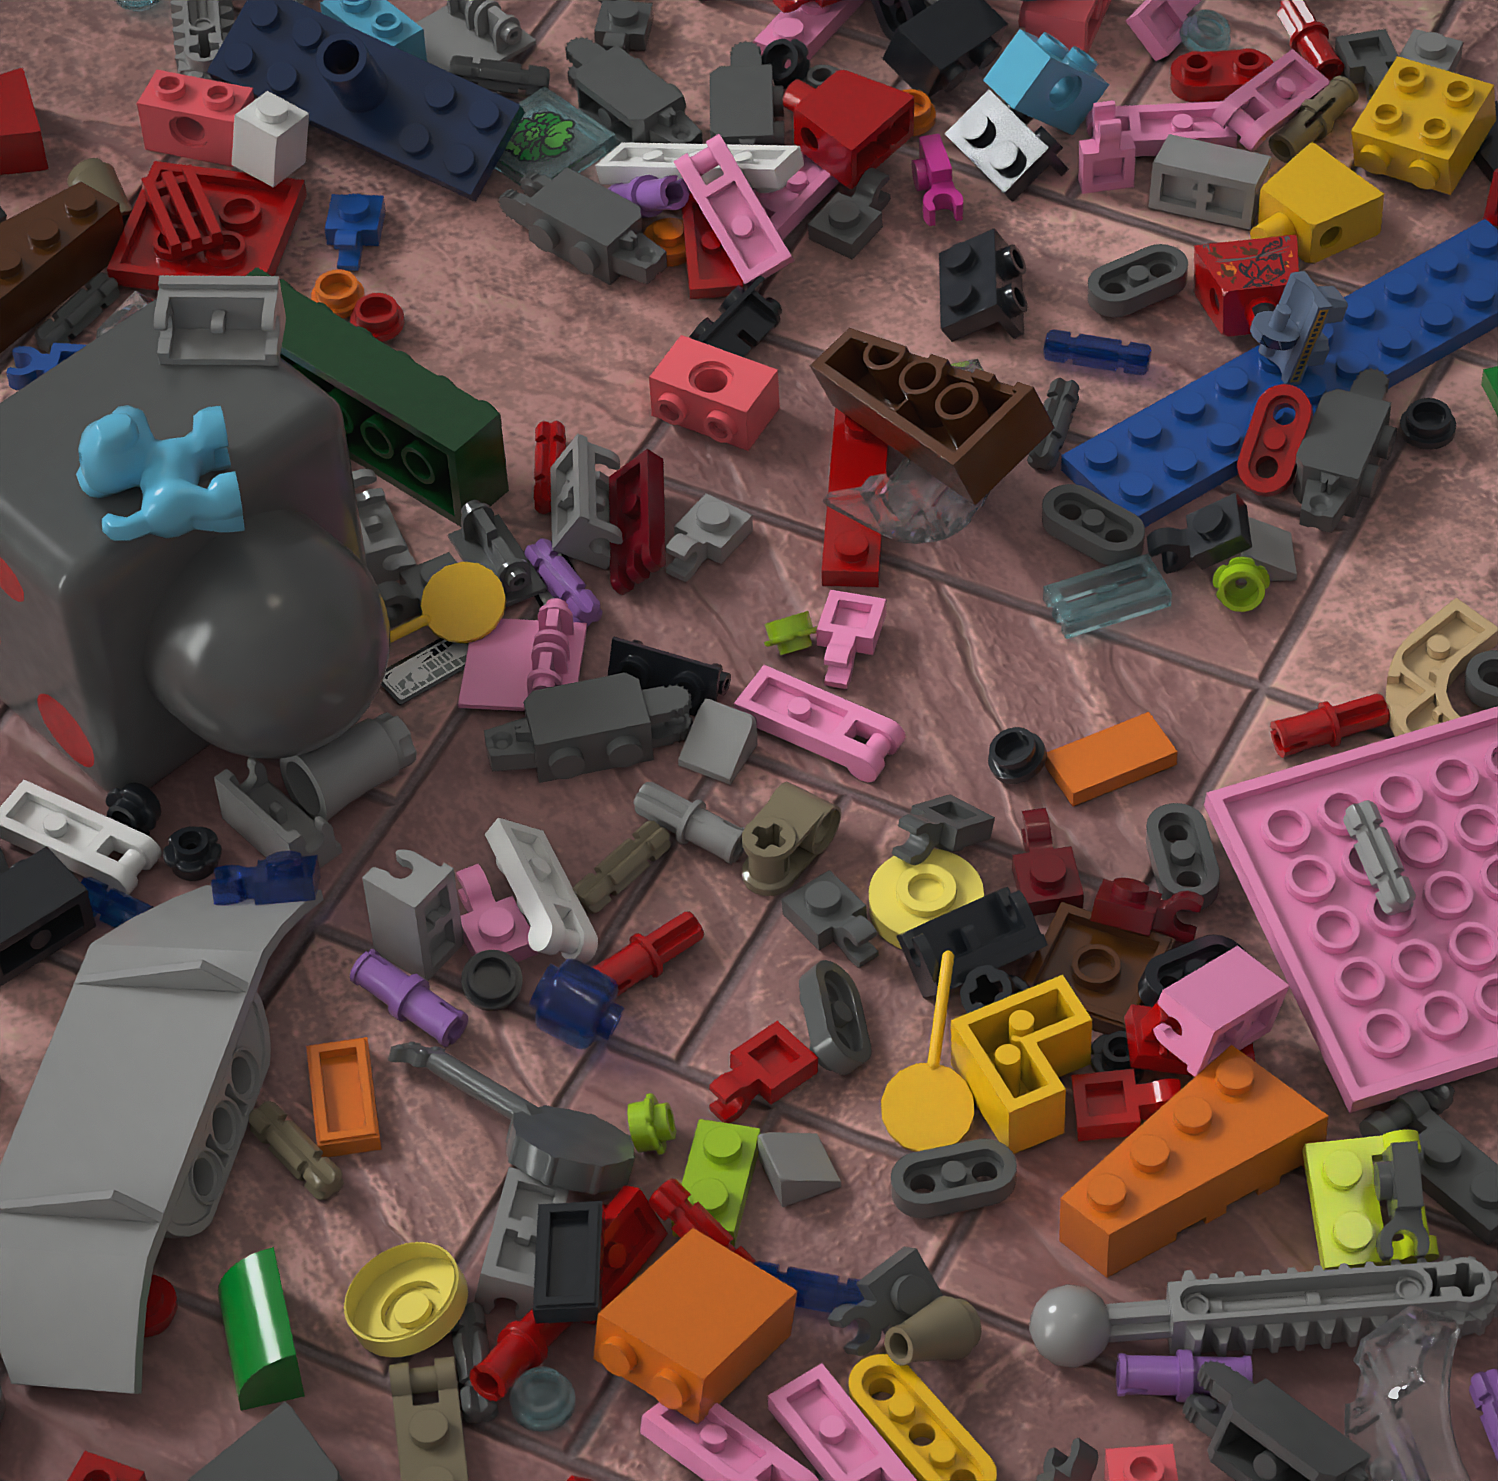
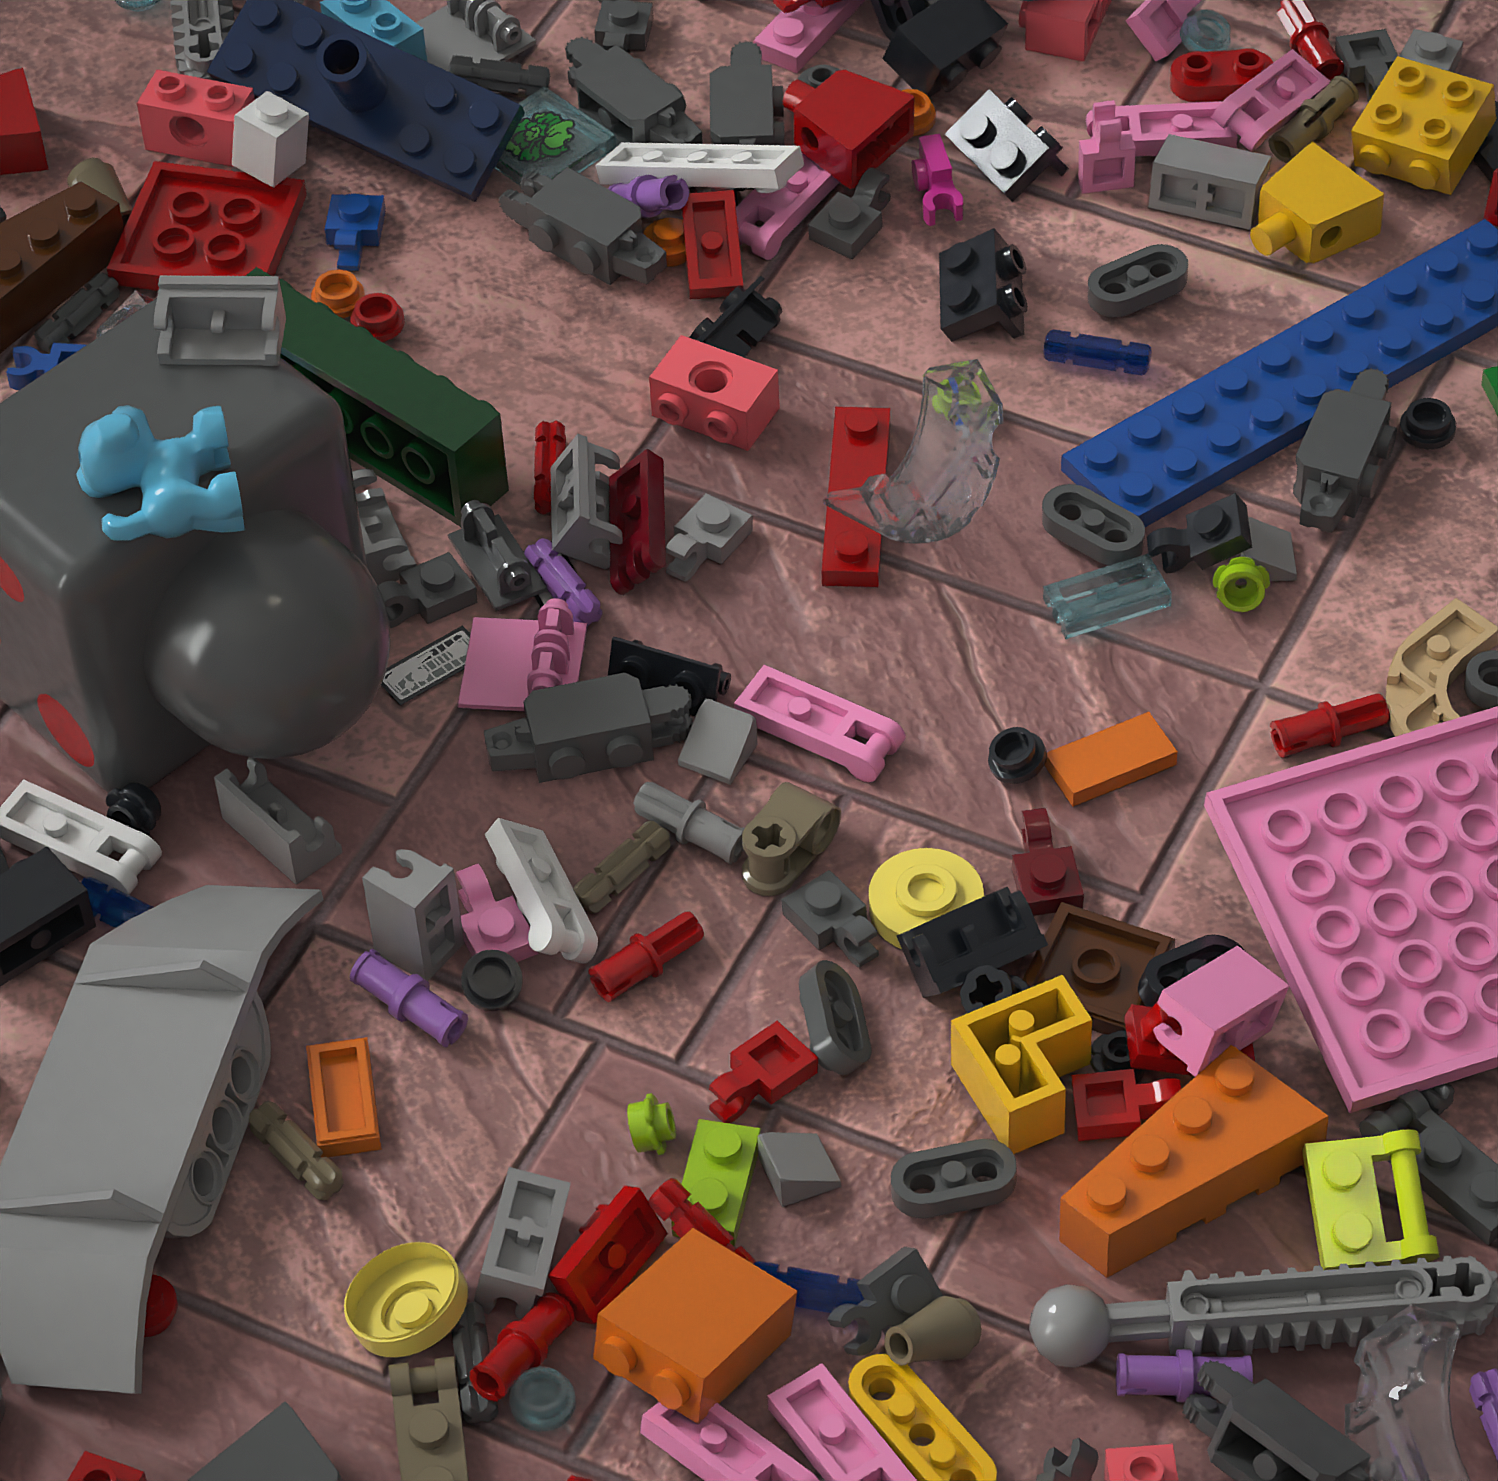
(173, 186): red tile -> none
(192, 853): black plate -> none
(259, 1332): green brick -> none
(277, 879): clear blue plate -> none
(348, 766): light grey plant -> none
(459, 604): yellow piece -> none
(544, 1142): dark grey piece -> none
(569, 1262): black tile -> none
(576, 1003): clear blue head -> none
(734, 212): bright pink plate -> none
(778, 53): black plate -> none
(790, 633): lime plate -> none
(848, 626): bright pink plate -> none
(927, 1101): yellow piece -> none
(940, 417): reddish brown wedge -> none
(944, 825): dark grey plate -> none
(1047, 80): medium azure brick -> none
(1059, 406): dark grey axle -> none
(1132, 907): dark red plate -> none
(1186, 861): dark grey plate -> none
(1242, 279): red torso -> none
(1273, 441): red plate -> none
(1293, 331): sand blue hips -> none
(1379, 857): light grey axle -> none
(1400, 1184): dark grey plate -> none

